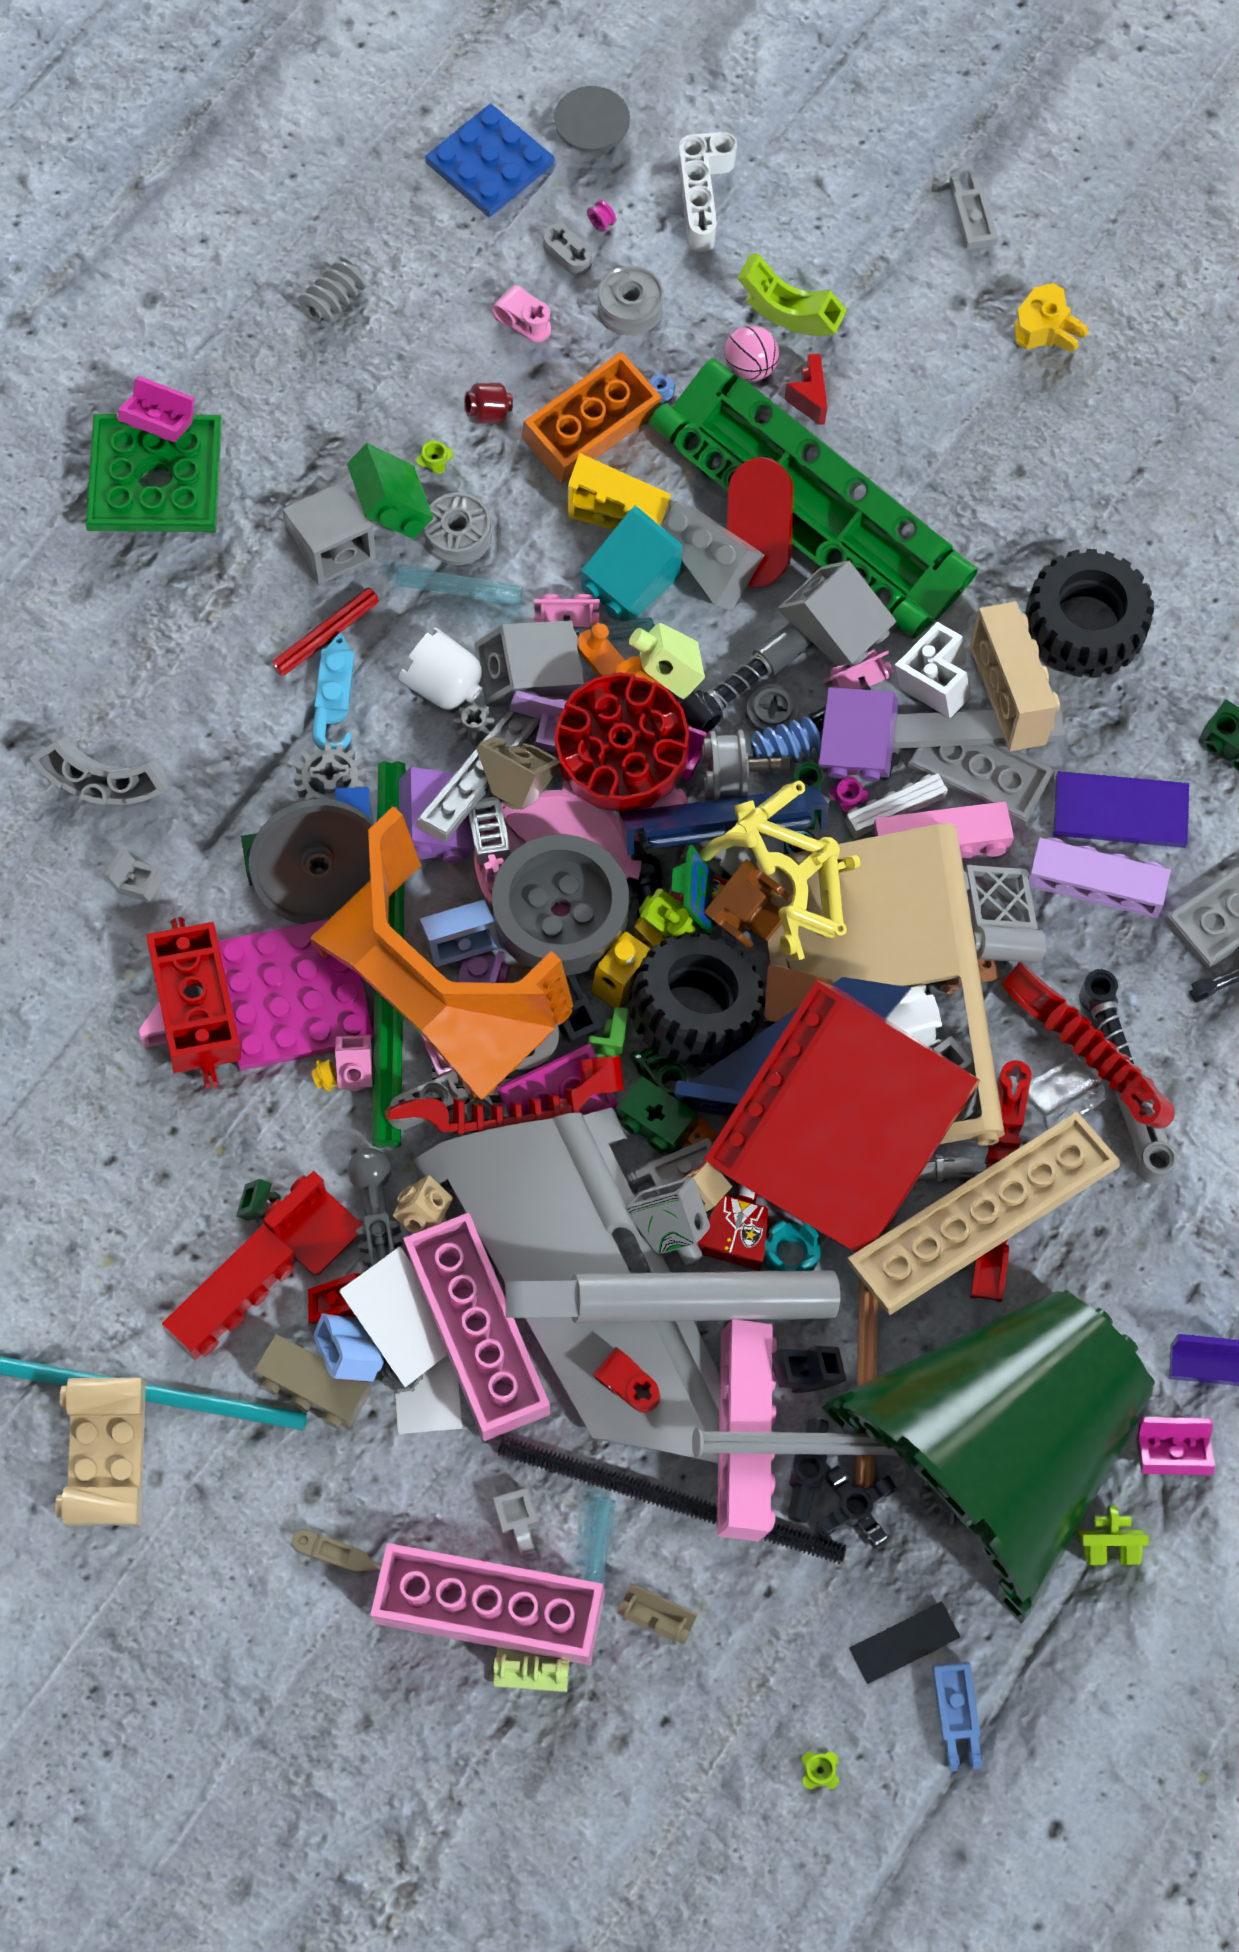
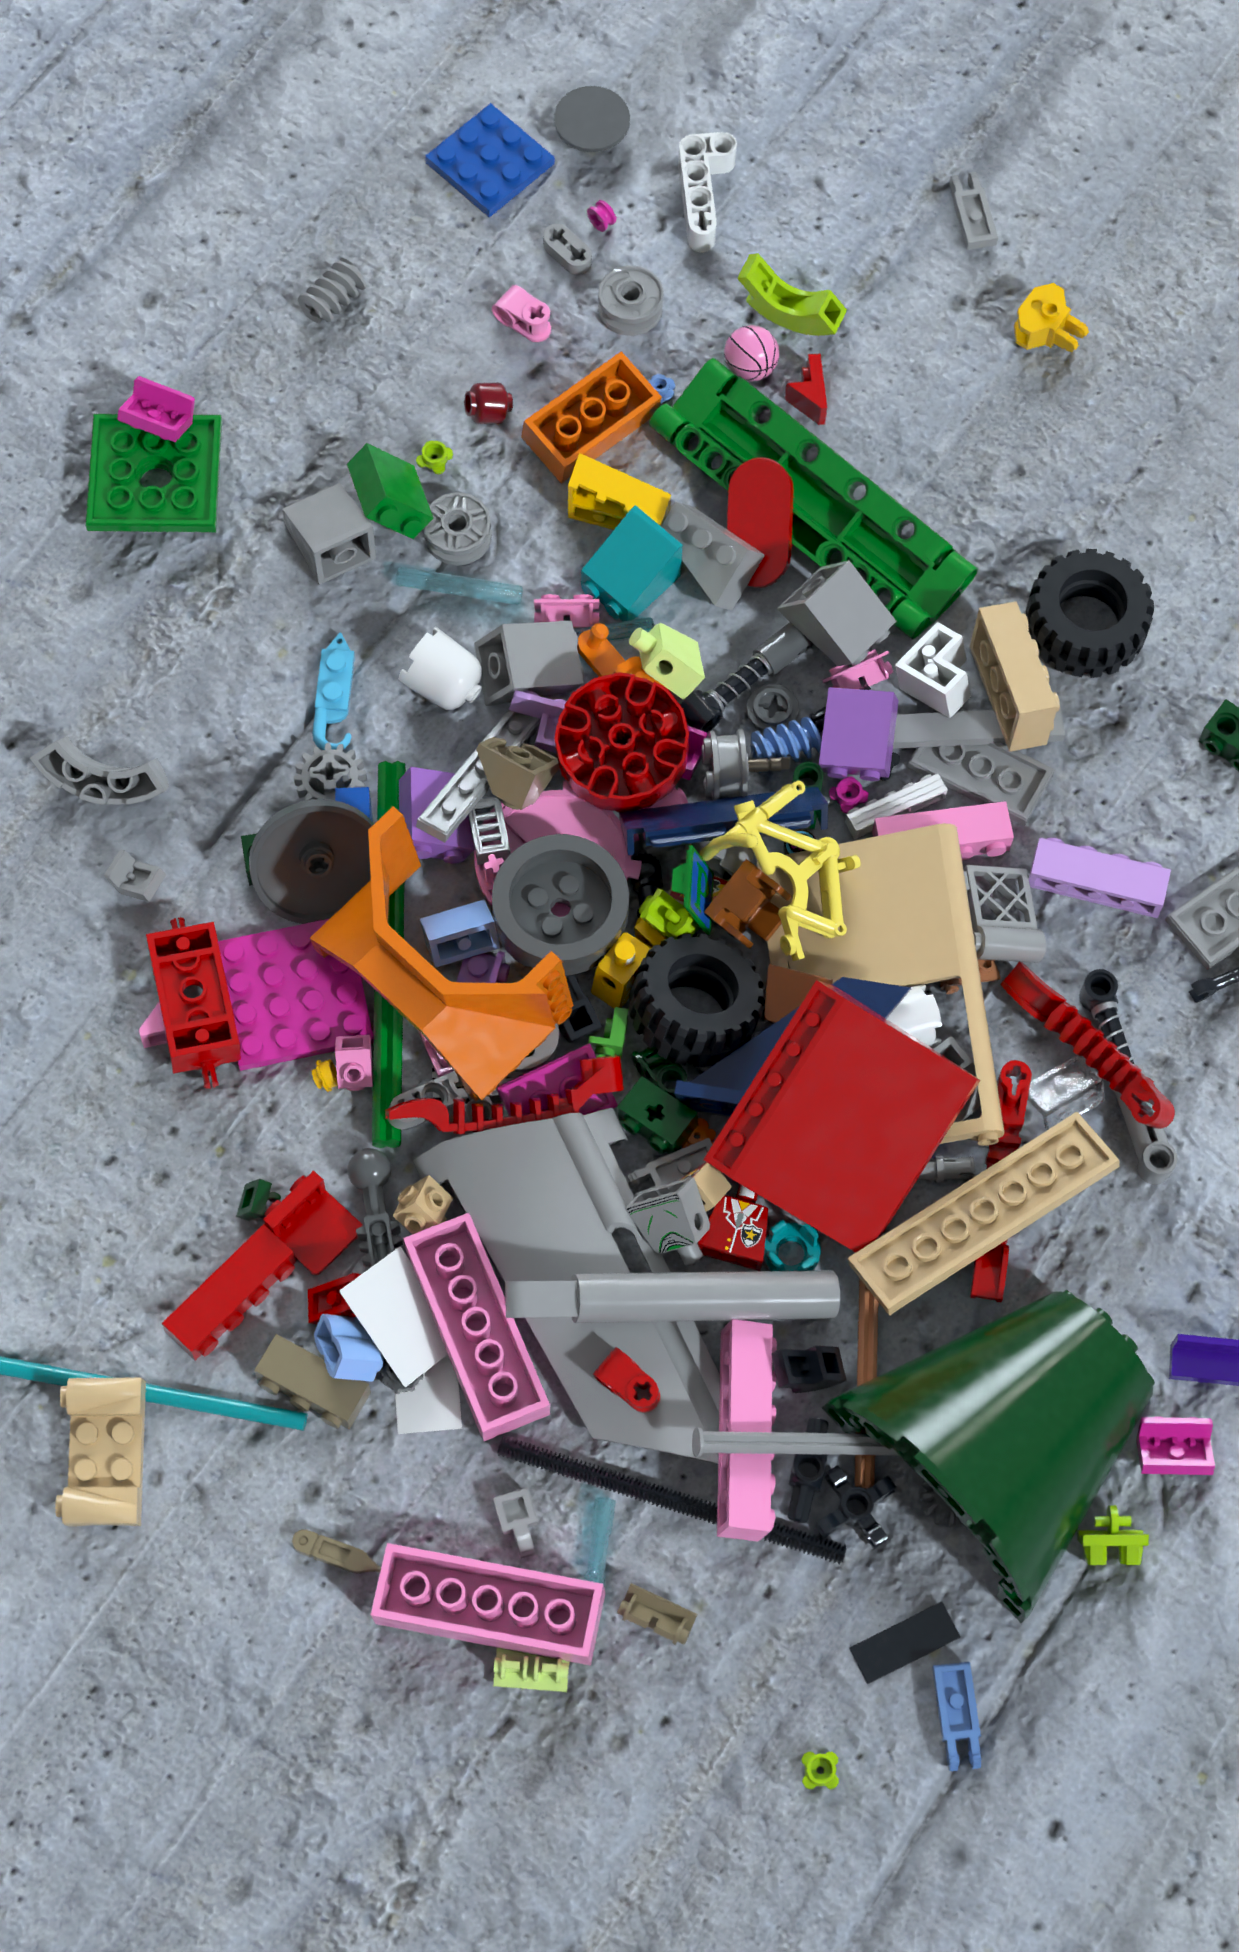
(325, 631): red axle -> none
(473, 732): light grey gear -> none
(1121, 809): dark purple tile -> none

